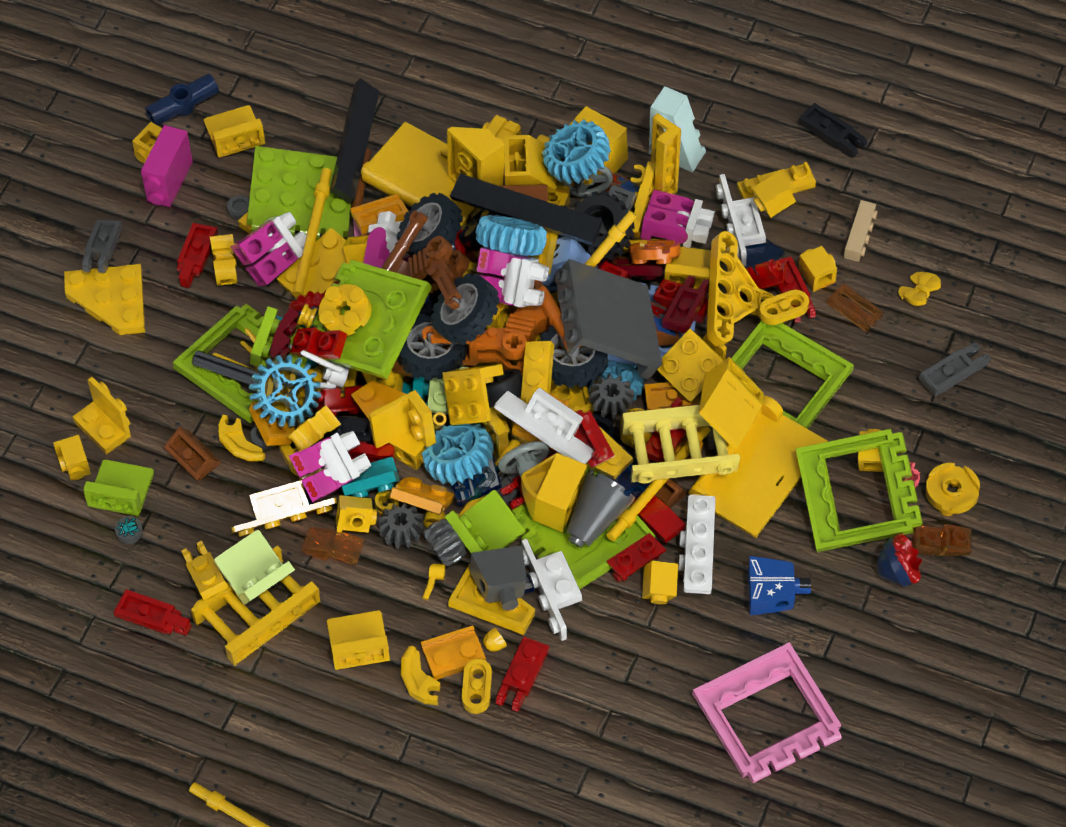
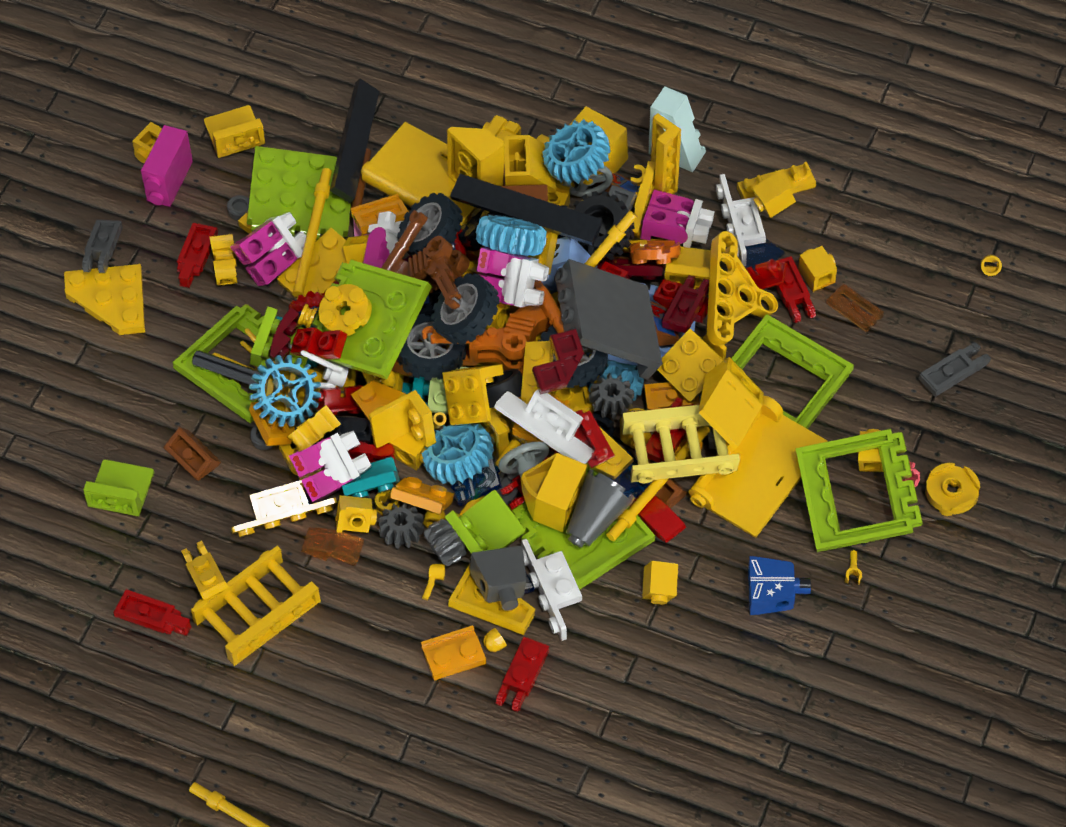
(72, 457): yellow brick -> none
(104, 418): yellow bracket -> none
(128, 529): tile -> none
(182, 99): dark blue piece -> none
(235, 442): yellow piece -> none
(252, 567): yellowish green bracket -> none
(358, 640): yellow bracket -> none
(416, 680): yellow piece -> none
(477, 688): yellow plate -> none
(558, 373): none -> dark red tile
(635, 557): red hinge -> none
(698, 545): white bracket -> none
(750, 679): bright pink hinge -> none
(783, 308): yellow plate -> none
(832, 130): black hinge -> none
(853, 569): none -> yellow hand
(860, 229): tan piece -> none
(899, 561): hair -> none
(925, 283): yellow piece -> none
(947, 541): clear orange slope -> none
(991, 270): none -> yellow hinge

